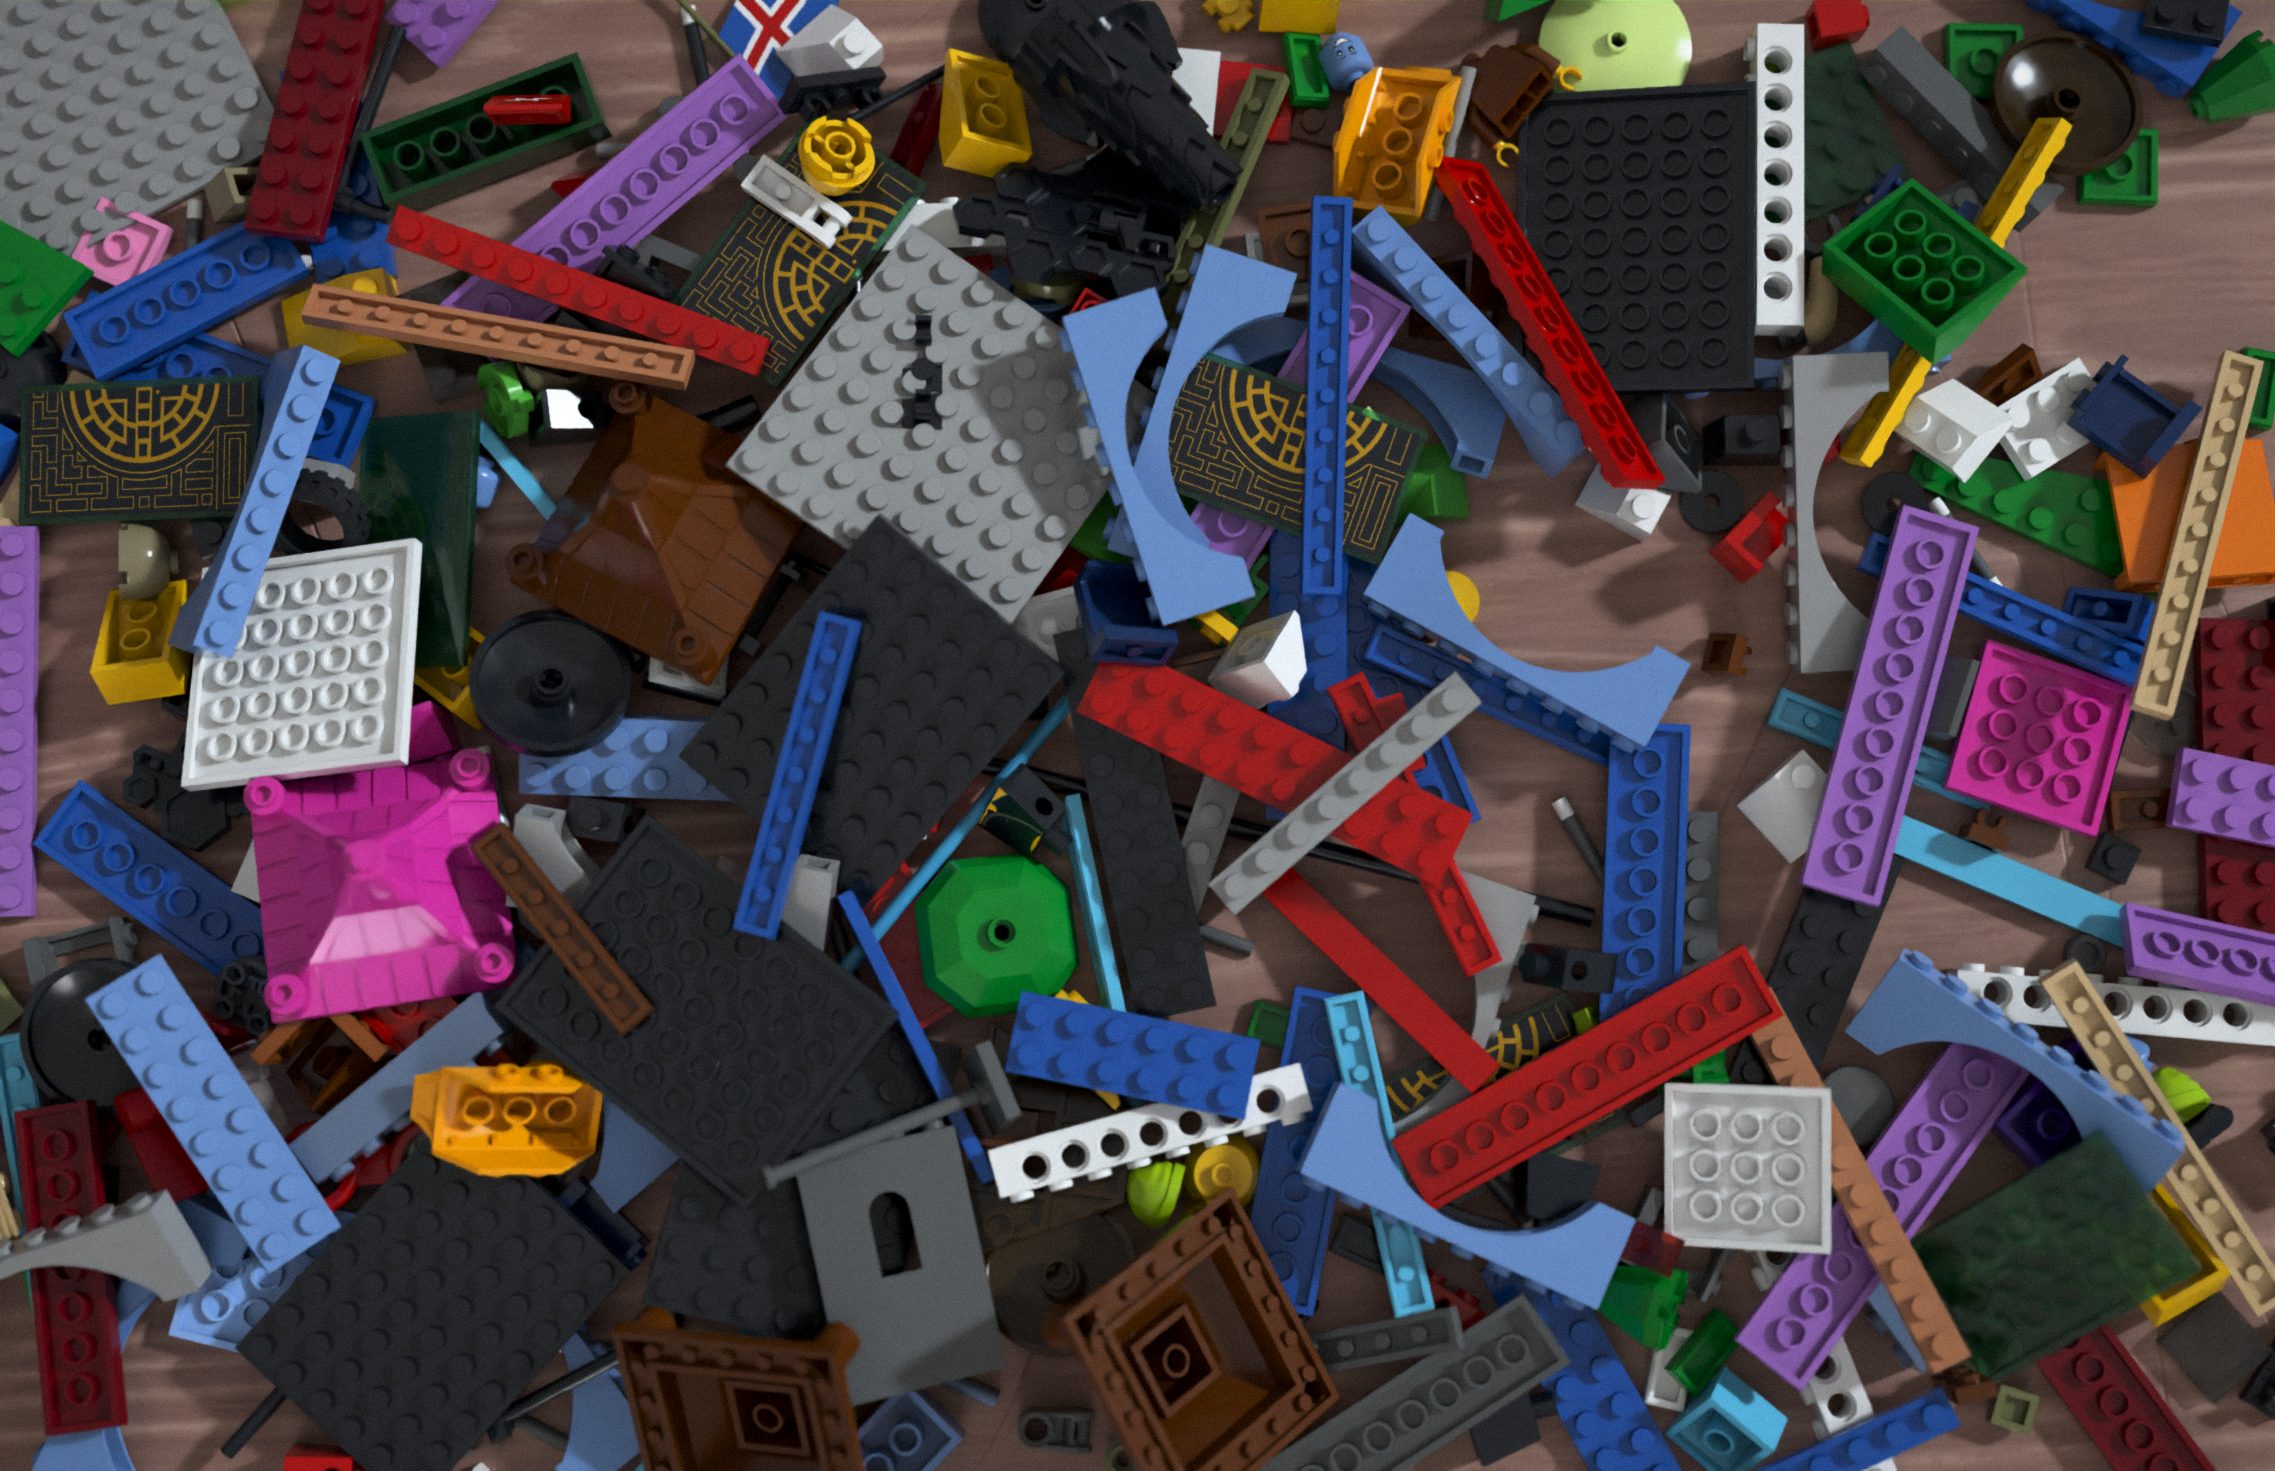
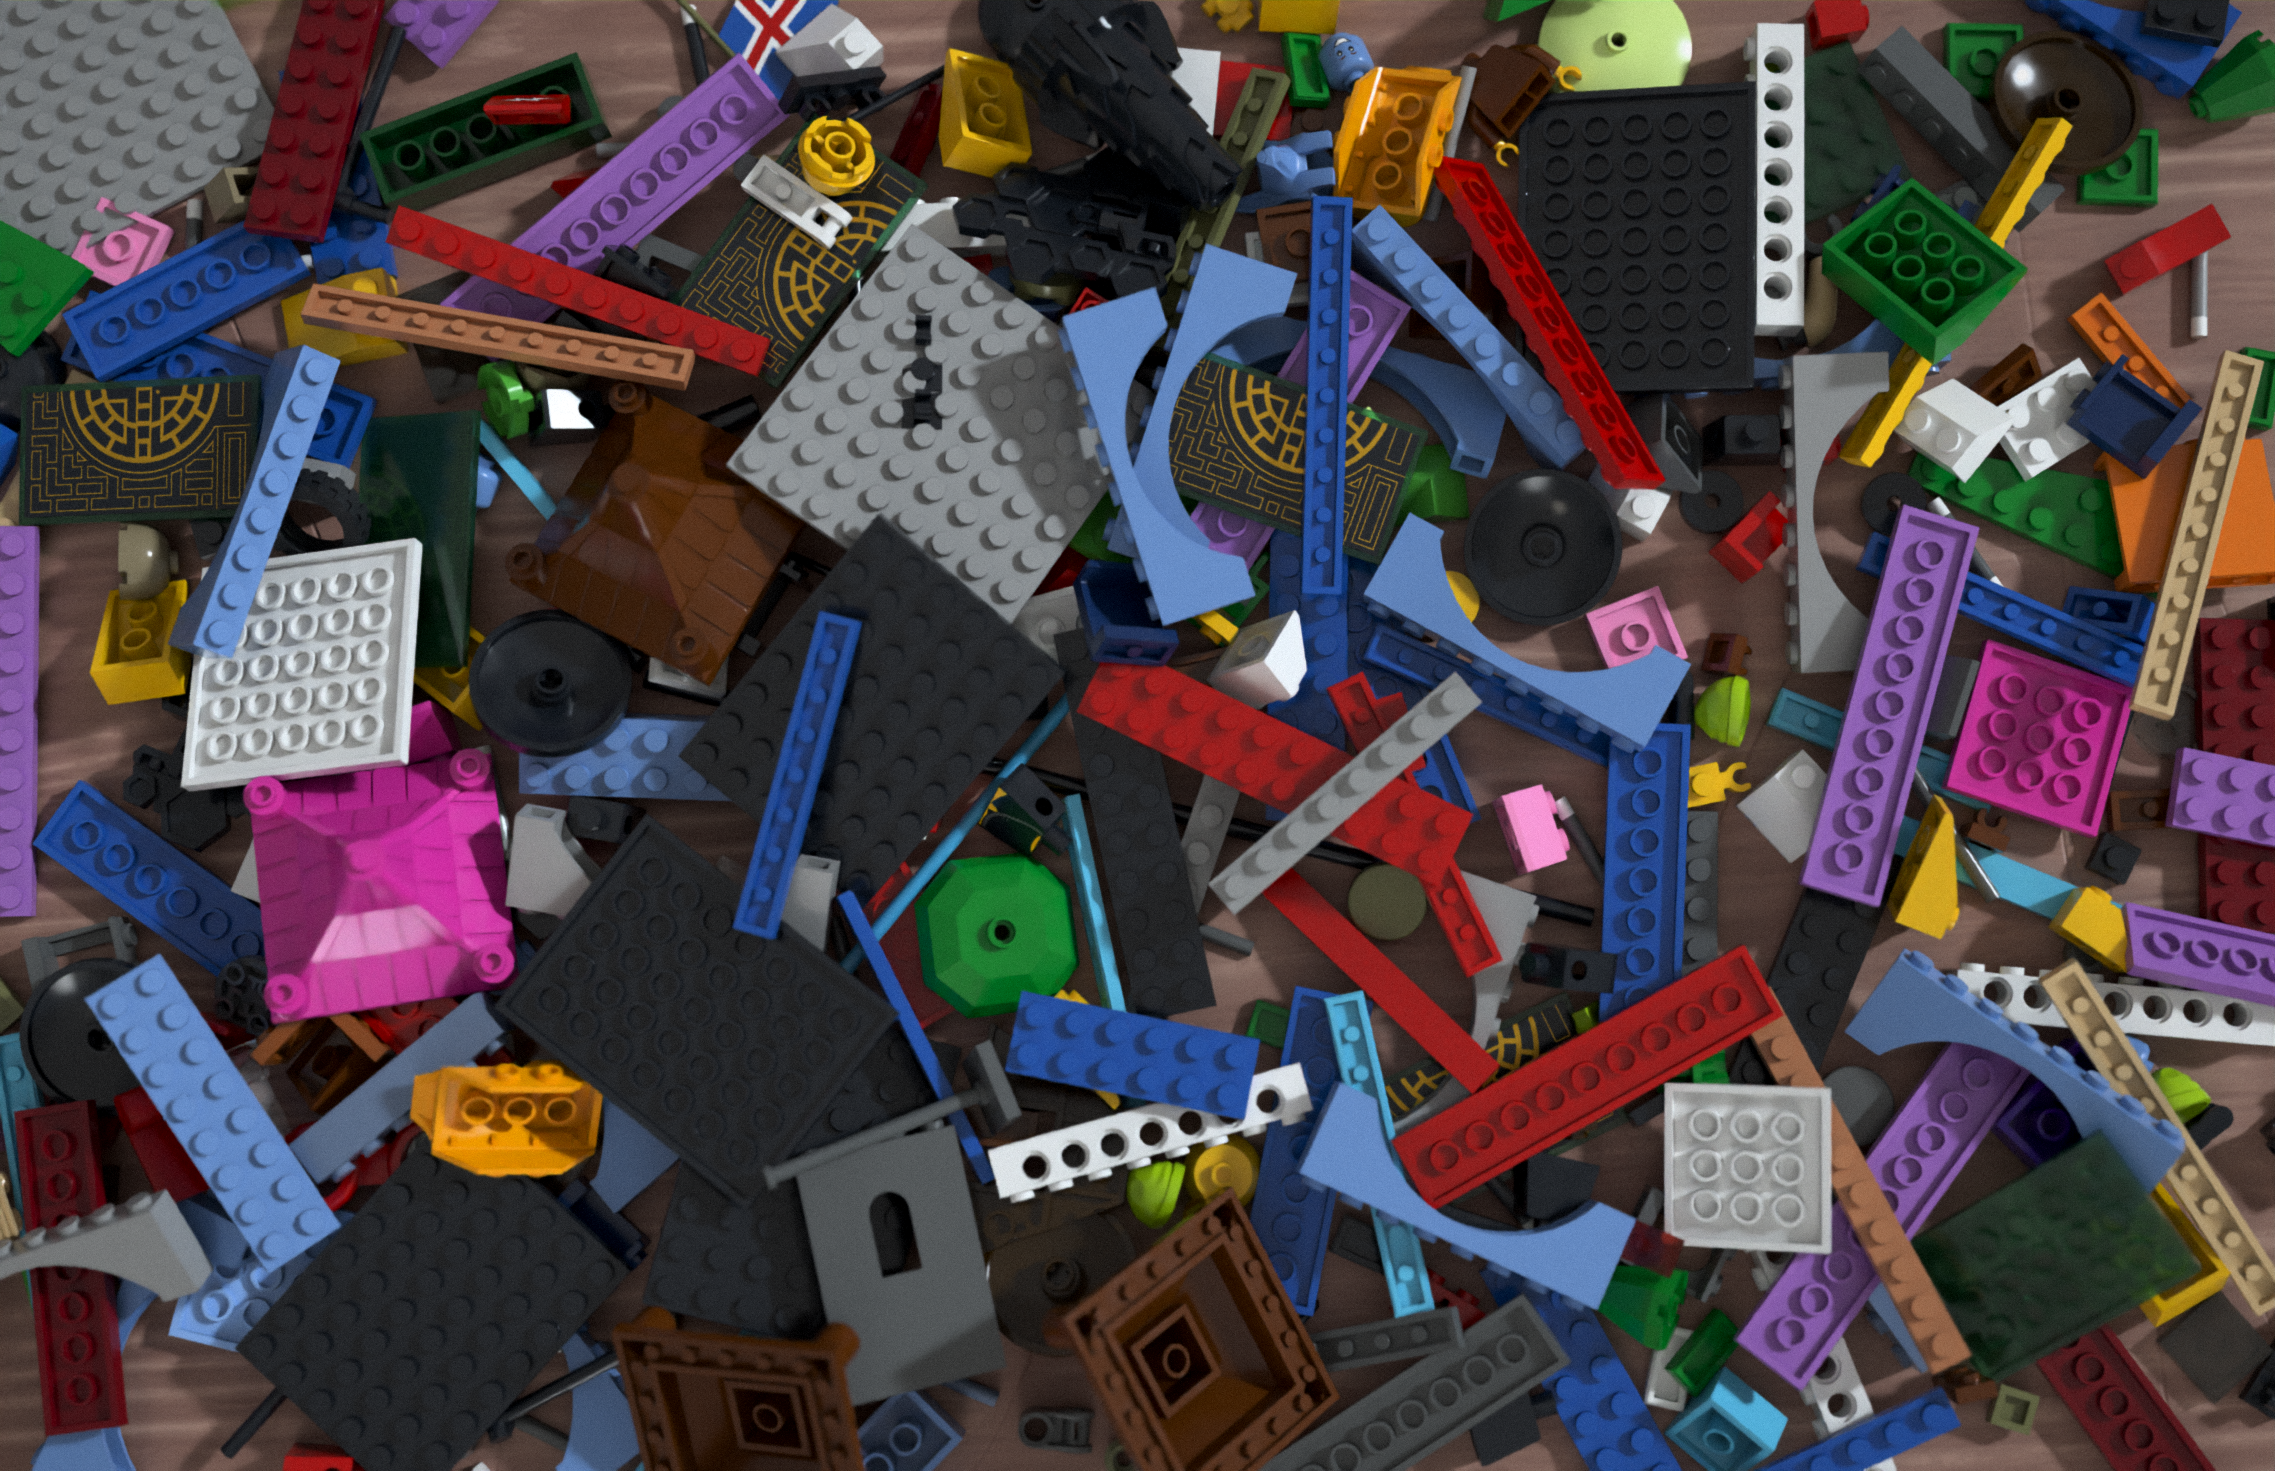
(562, 929): reddish brown tile -> none
(1292, 172): none -> medium blue piece
(1386, 902): none -> olive tile
(1531, 829): none -> bright pink slope
(1543, 547): none -> black dish
(1633, 628): none -> bright pink plate
(1681, 706): none -> black bar
(1708, 784): none -> yellow plate
(1725, 710): none -> lime hat
(1927, 880): none -> yellow slope
(1962, 850): none -> dark grey bar
(2093, 926): none -> yellow slope
(2112, 336): none -> orange plate
(2166, 250): none -> red slope
(2199, 290): none -> light grey bar

